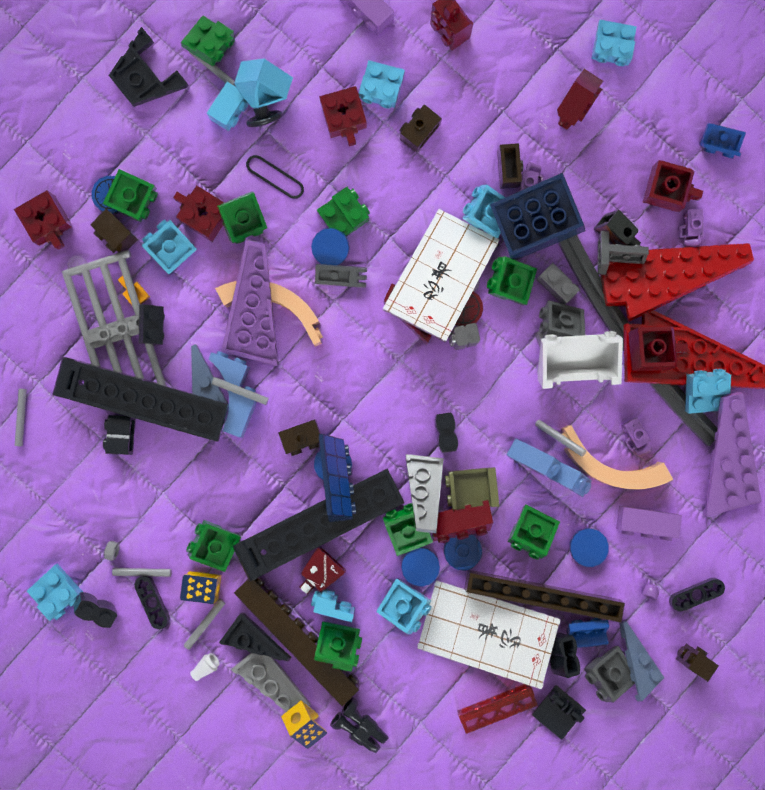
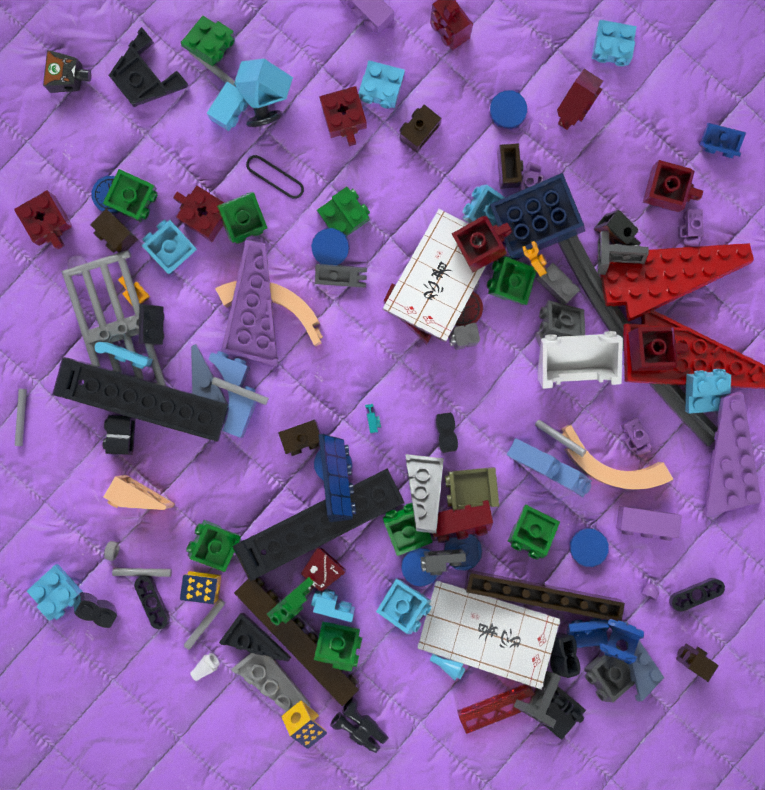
(64, 73): none -> torso
(123, 354): none -> medium azure plate
(131, 494): none -> light nougat slope
(291, 604): none -> green plate
(373, 421): none -> teal plate
(436, 561): none -> dark grey plate
(452, 668): none -> medium azure cone
(489, 237): none -> dark red hinge
(508, 109): none -> blue tile
(537, 261): none -> light orange plate
(541, 700): none -> dark grey bracket
(624, 632): none -> blue piece

